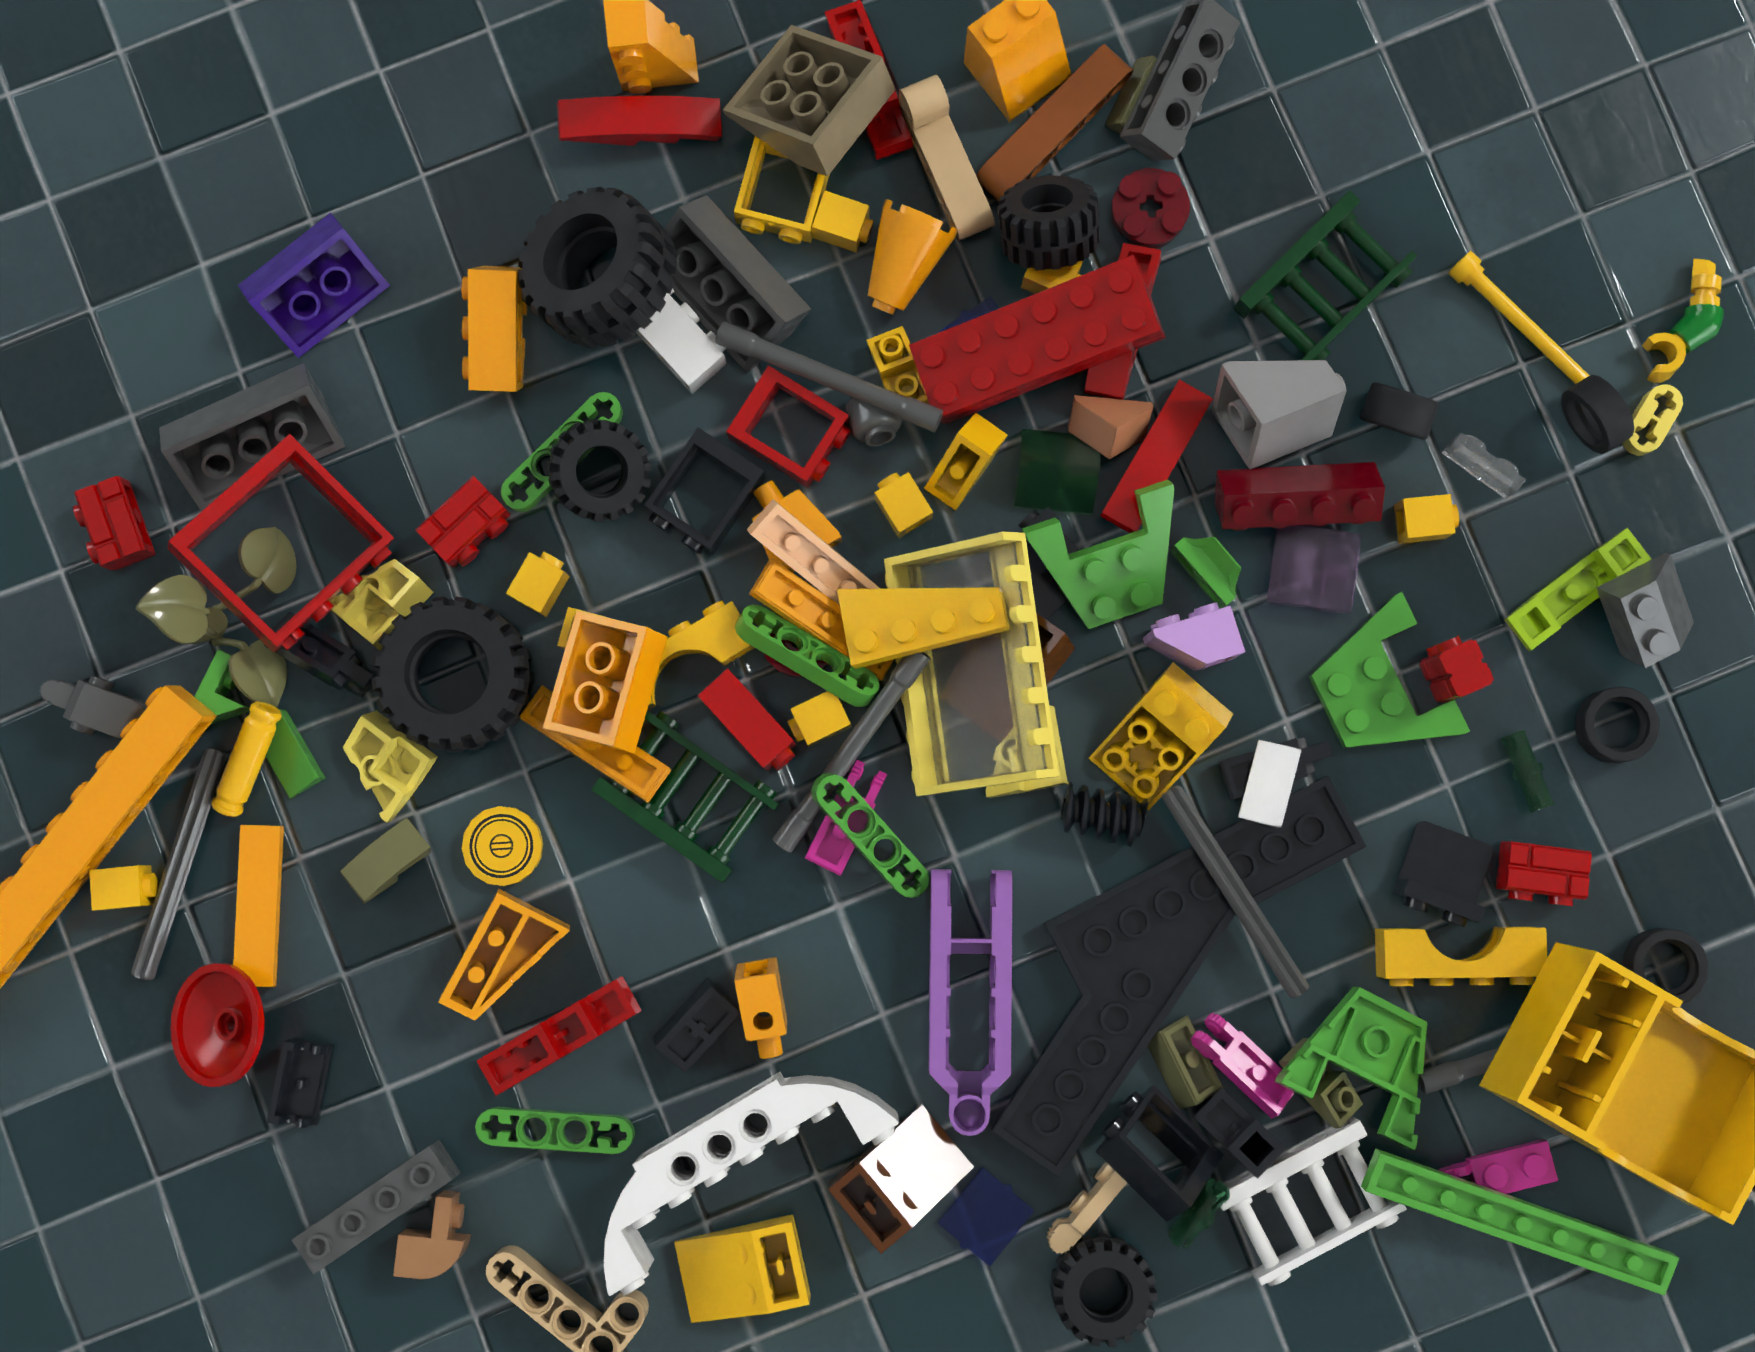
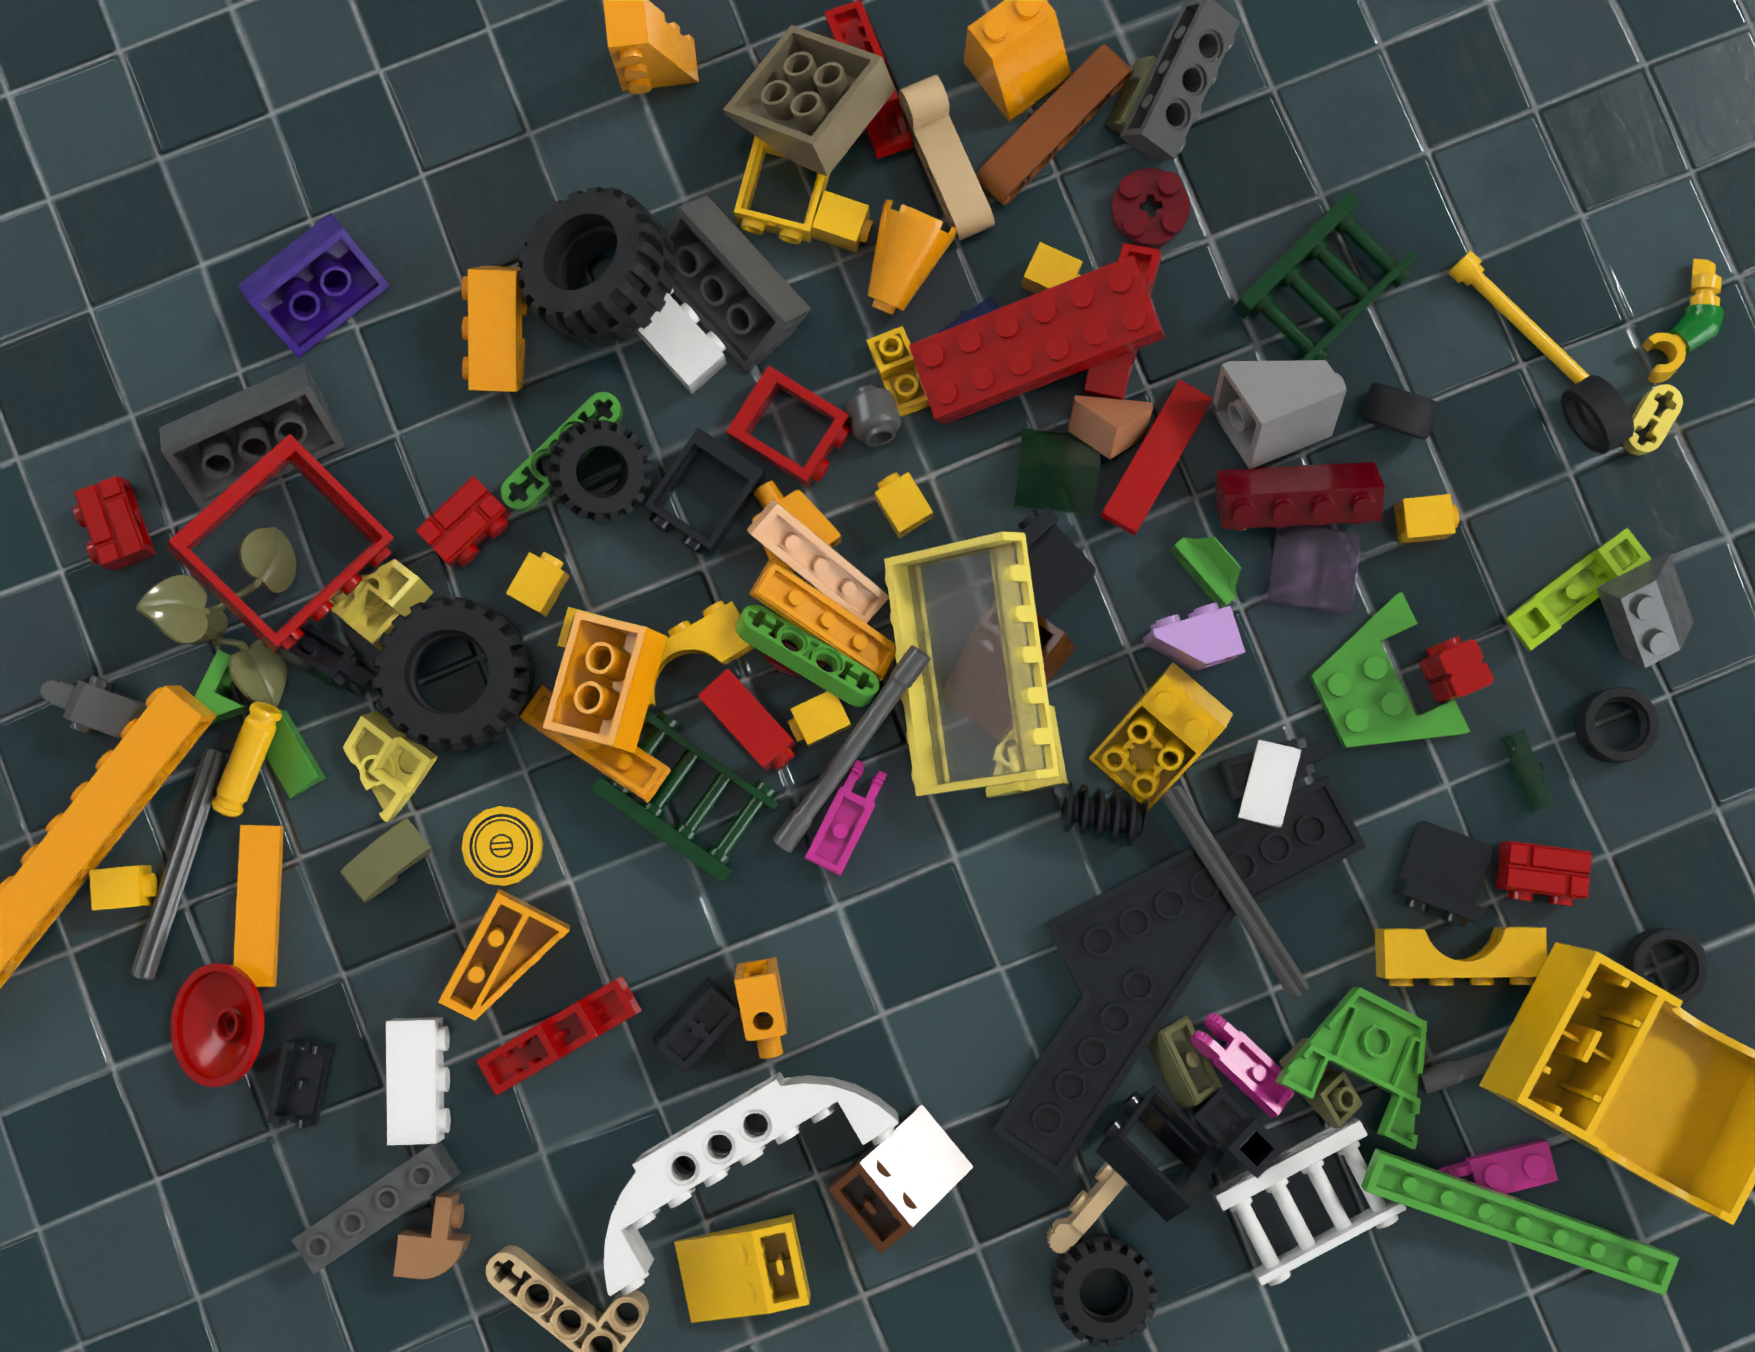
(416, 1081): none -> white brick
(555, 1126): bright green beam -> none
(638, 118): red slope -> none
(872, 833): bright green beam -> none
(906, 408): dark grey piece -> none
(914, 620): yellow wing -> none
(965, 461): yellow slope -> none
(970, 1090): medium lavender piece -> none
(986, 1216): clear blue piece -> none
(1049, 222): black tyre -> none
(1117, 574): bright green wing -> none
(1200, 1214): clear green pin -> none
(1495, 473): clear plate -> none

